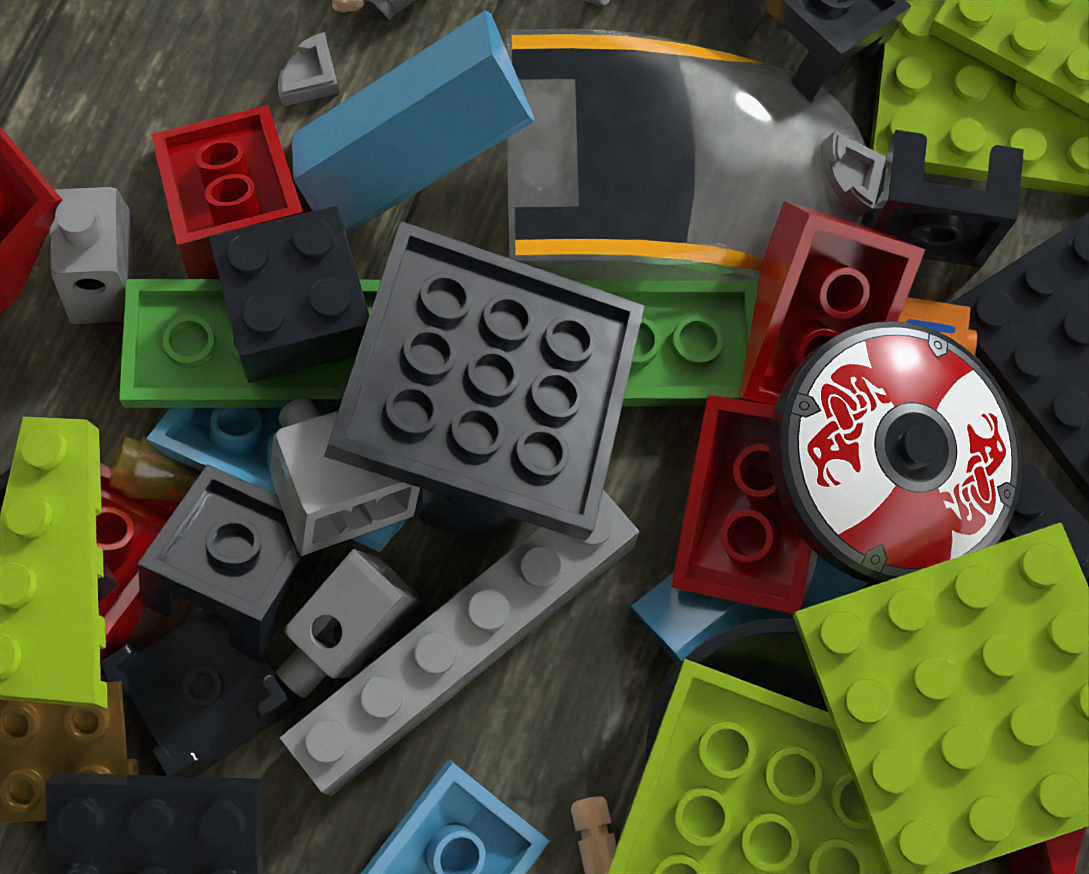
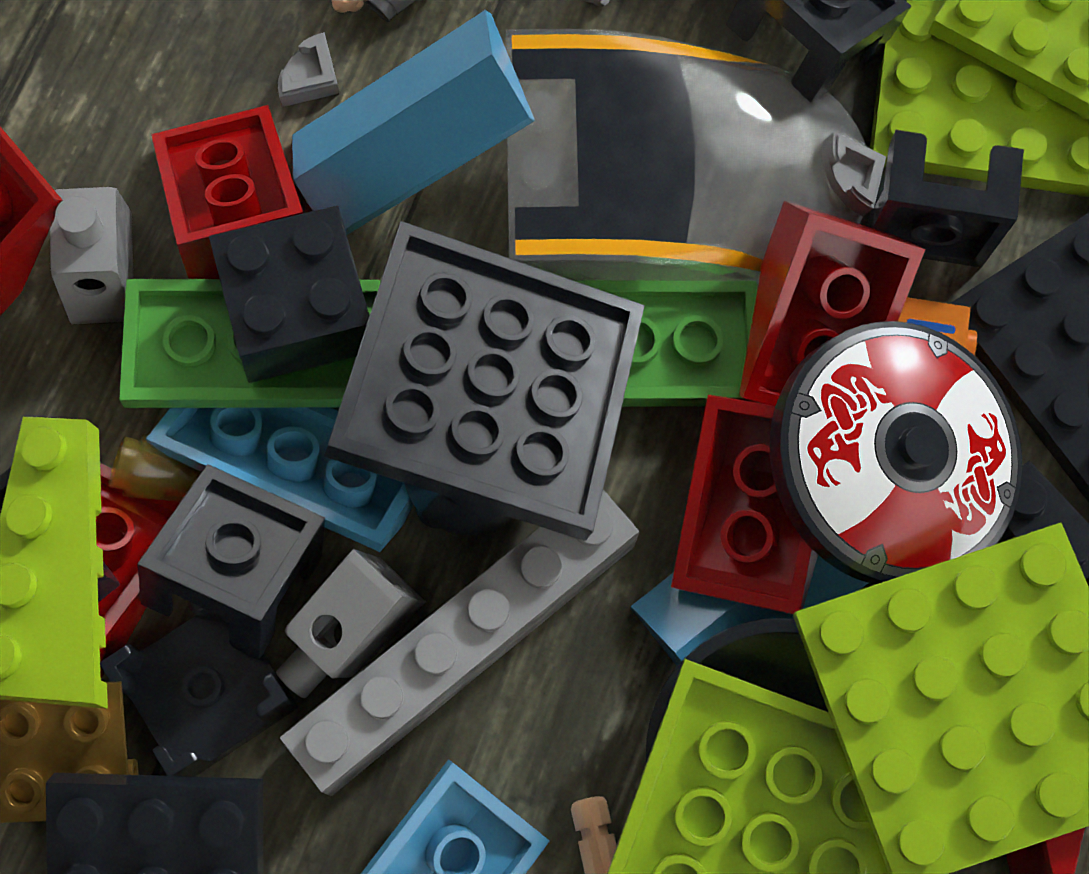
(323, 496): light grey torso -> none

